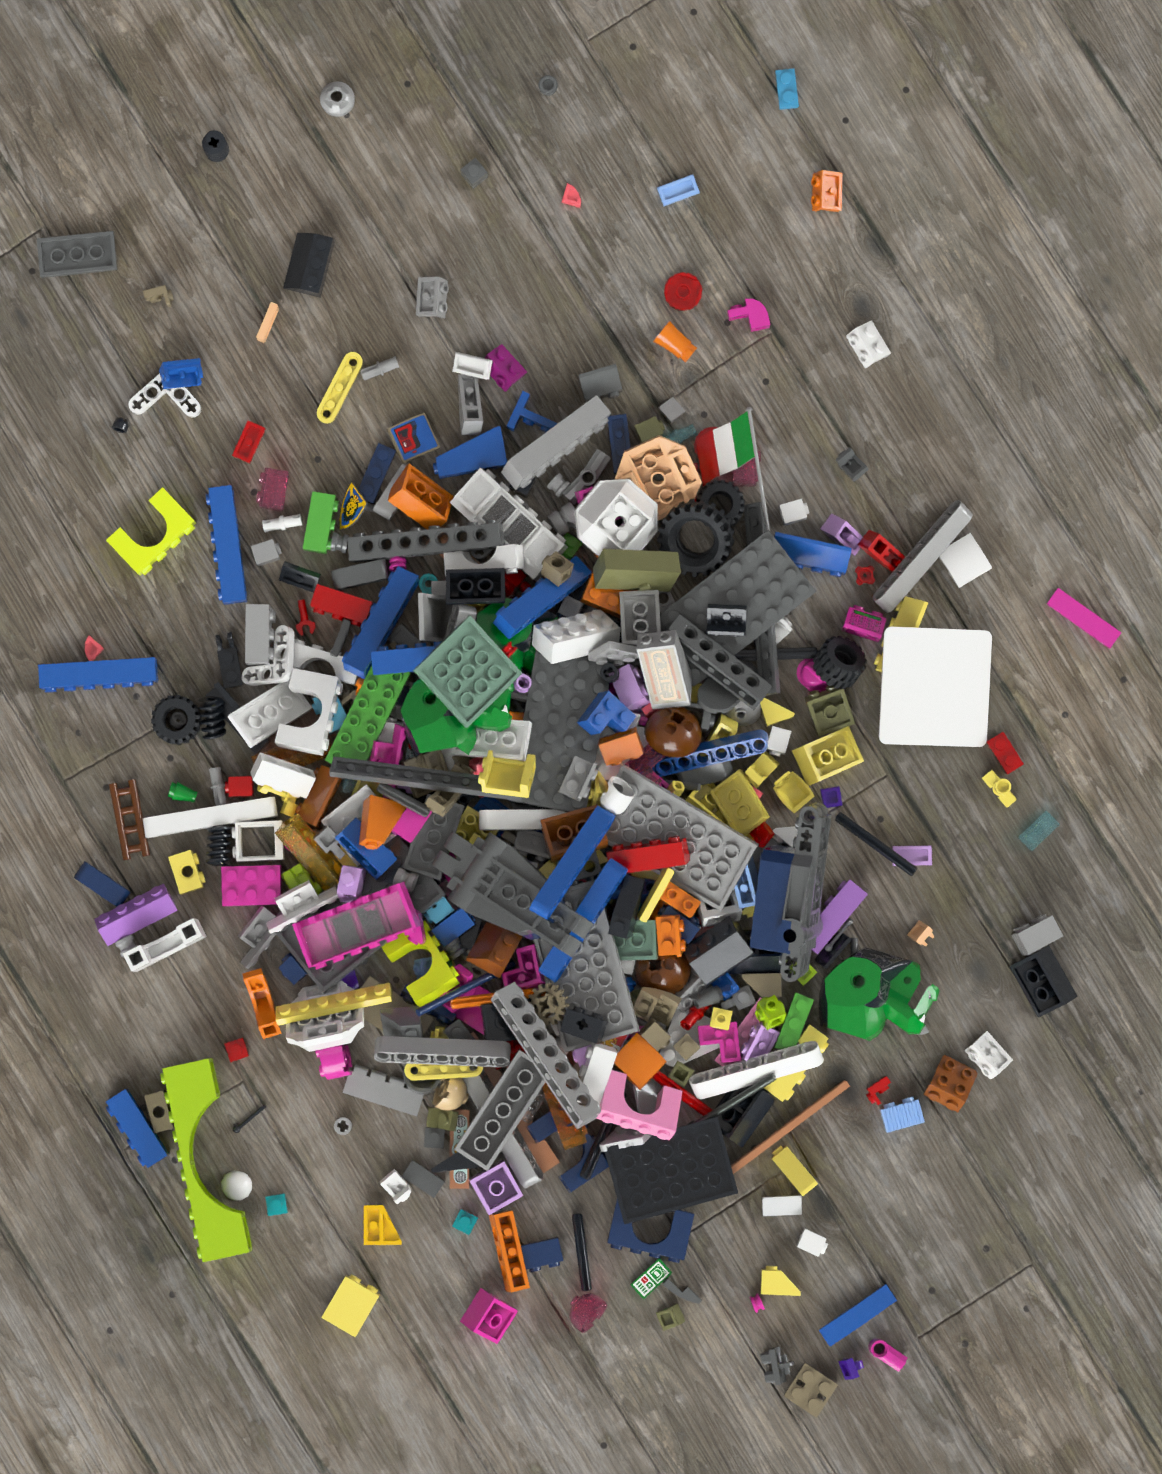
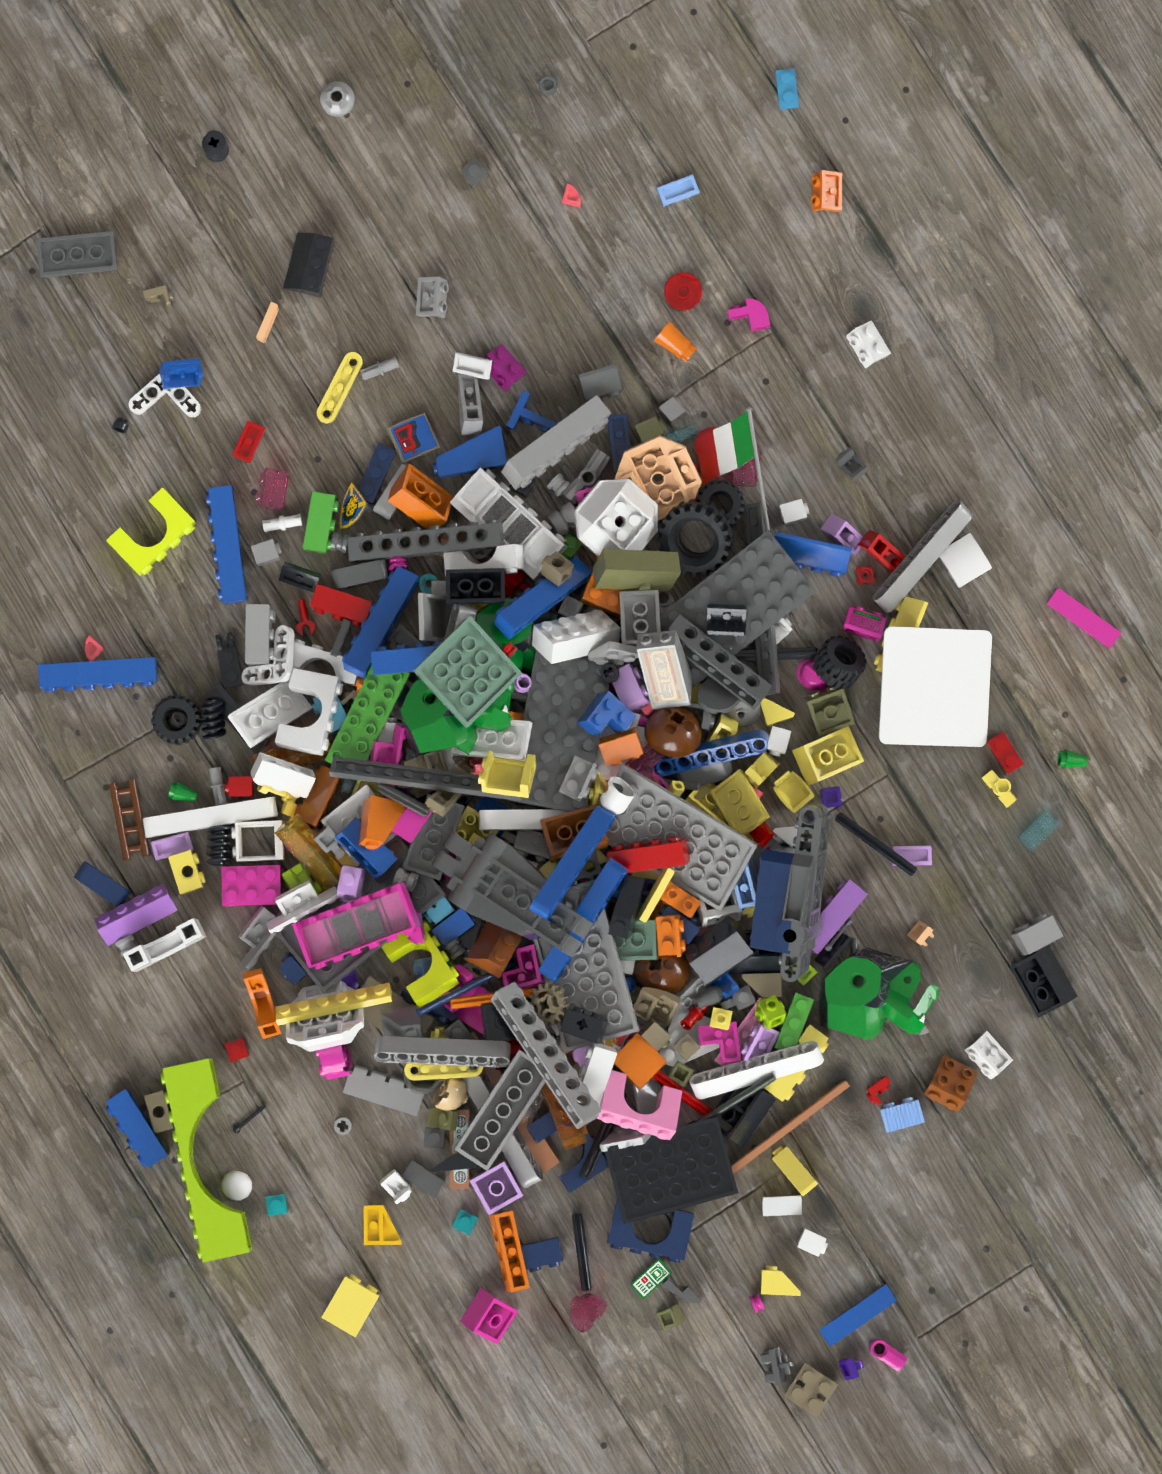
(171, 845): none -> lavender tile
(1070, 759): none -> green cone

